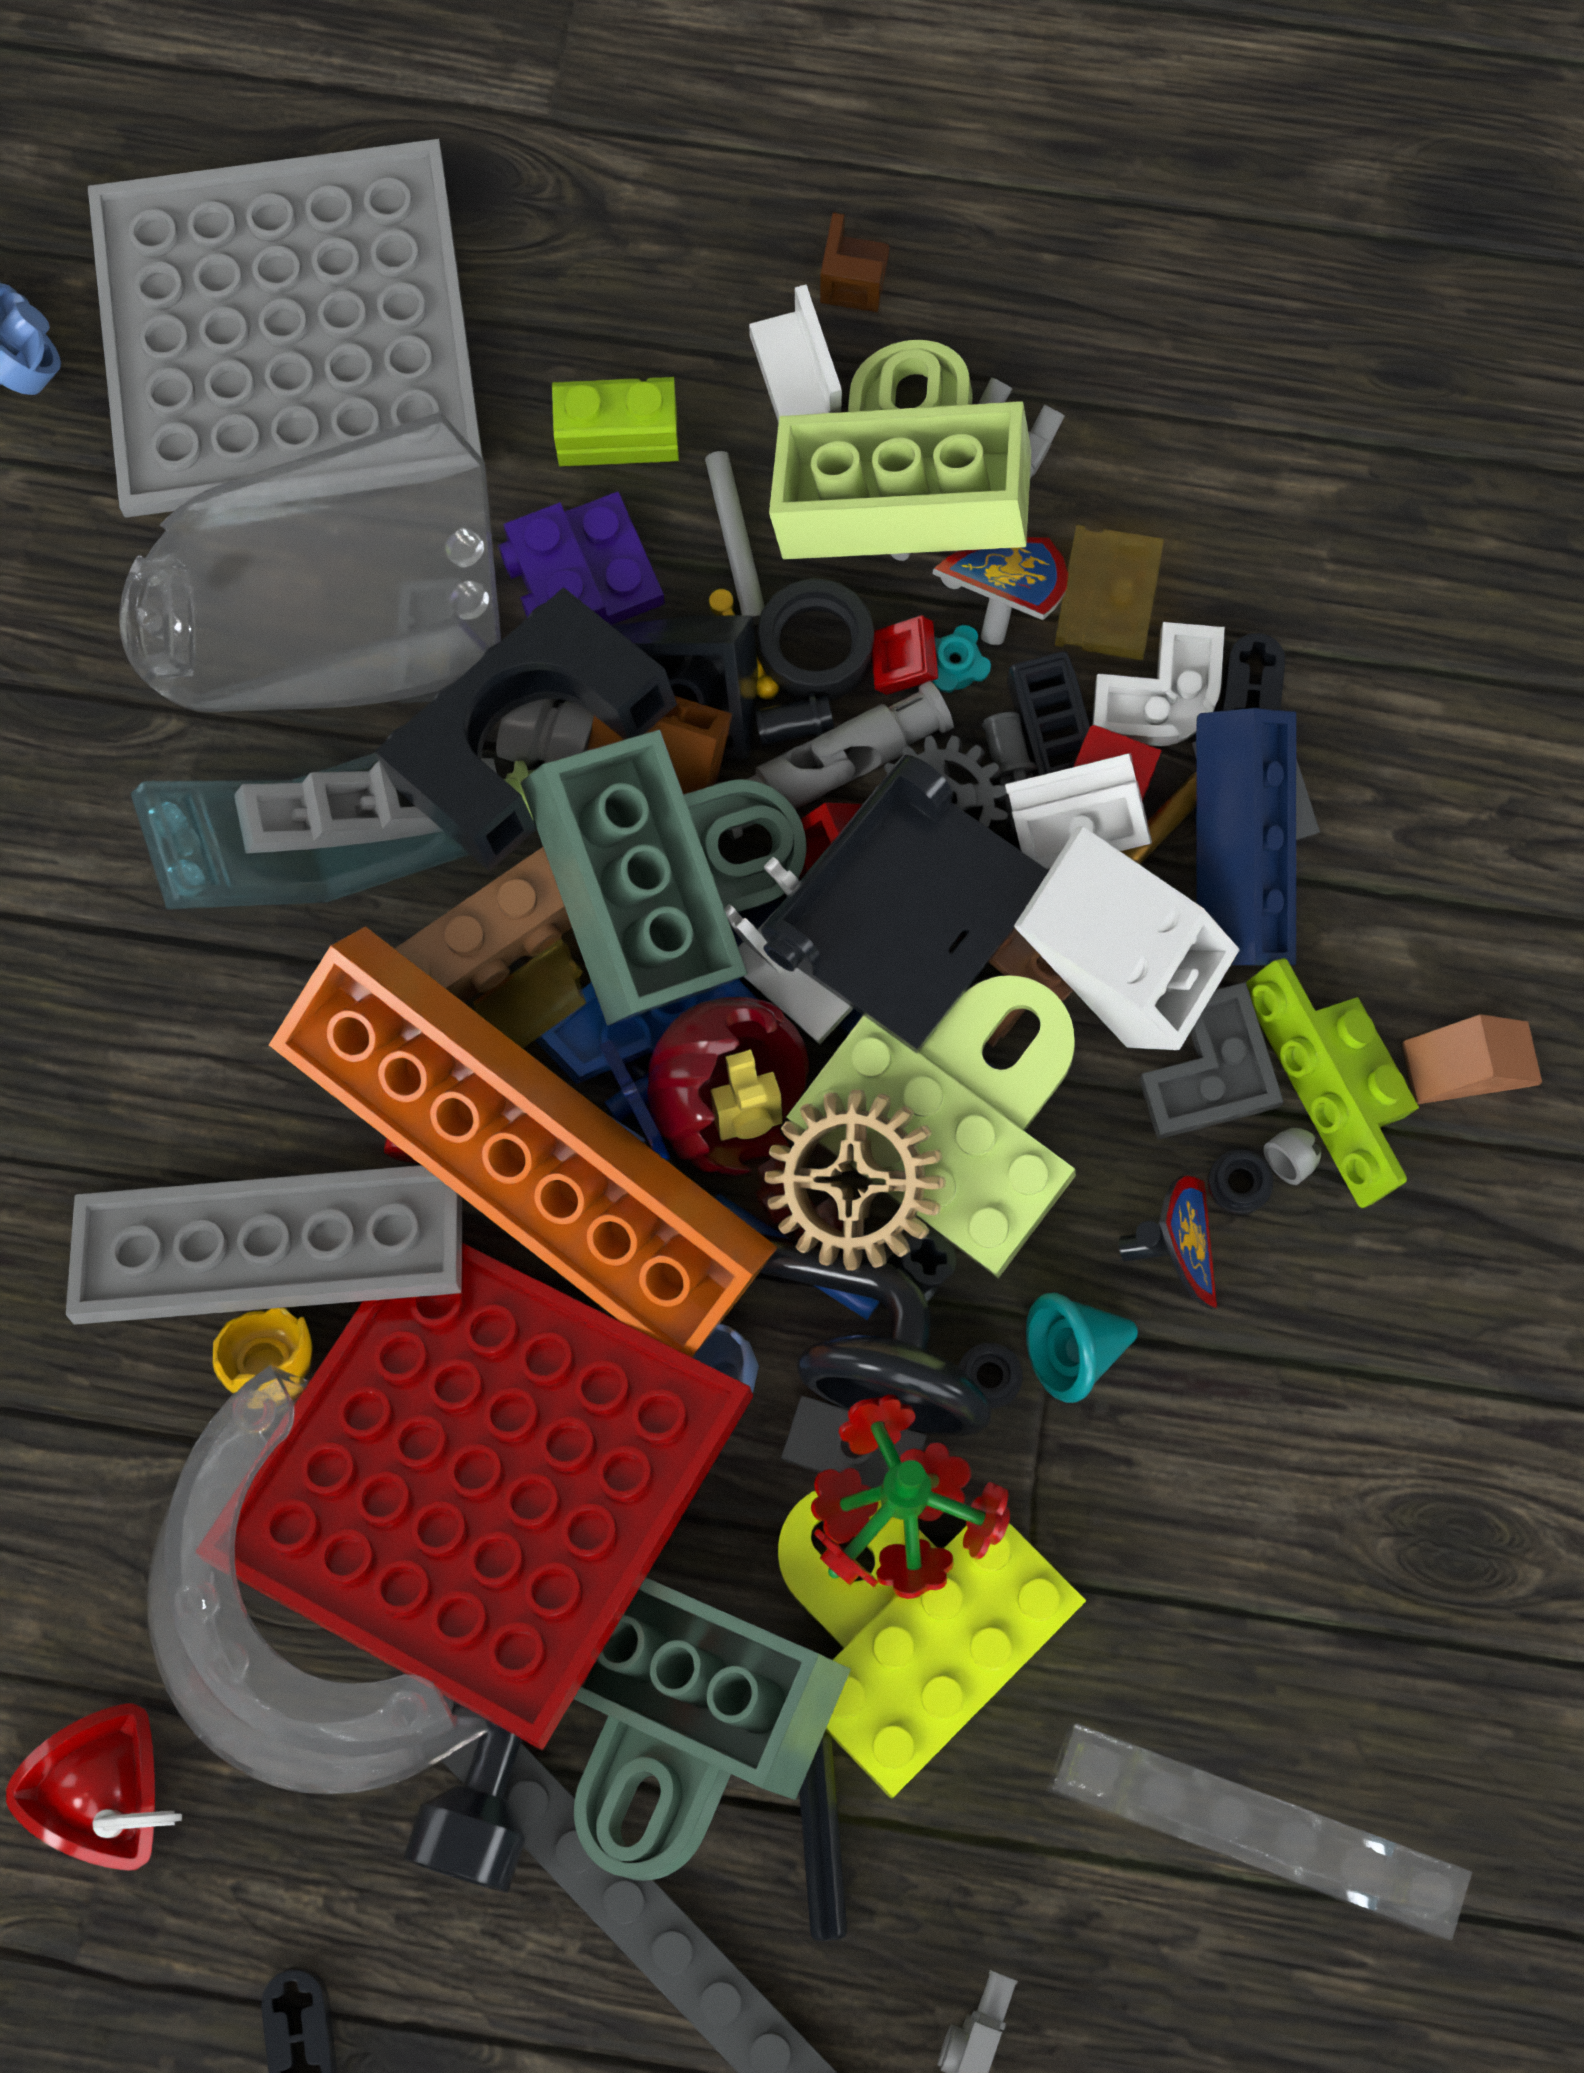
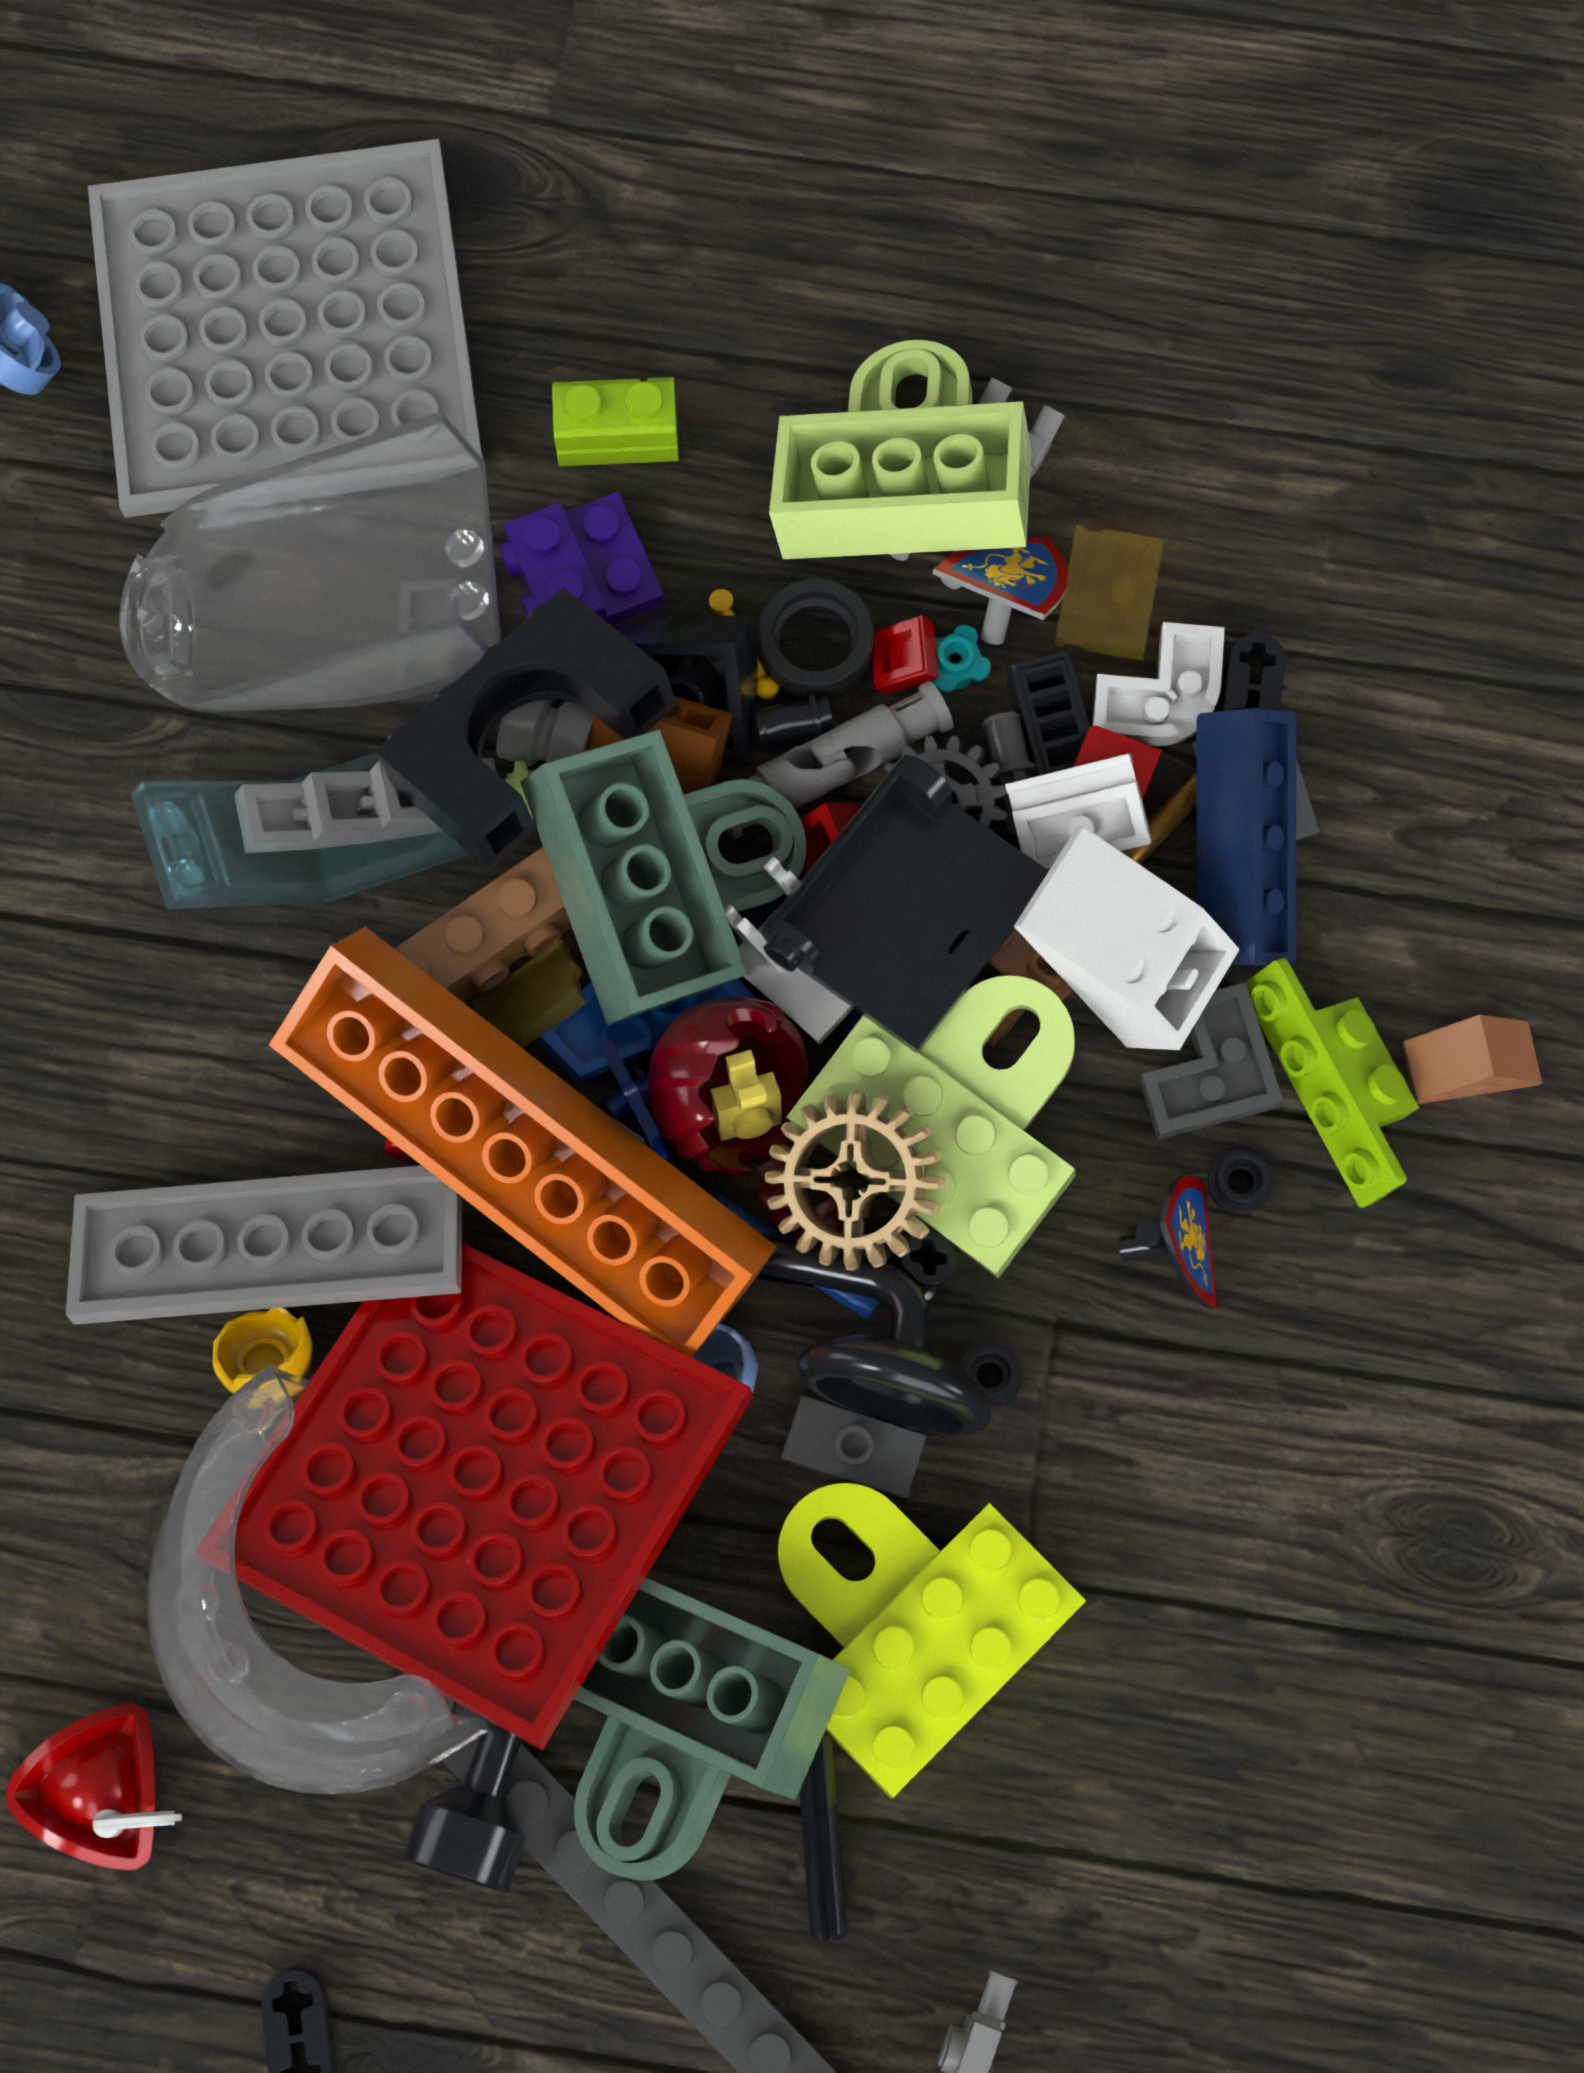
(735, 535): light grey bar -> none
(797, 361): white panel -> none
(852, 269): reddish brown panel -> none
(914, 1487): red plant -> none
(1073, 1344): teal hat -> none
(1260, 1831): clear arch -> none
(1293, 1154): light grey hinge -> none

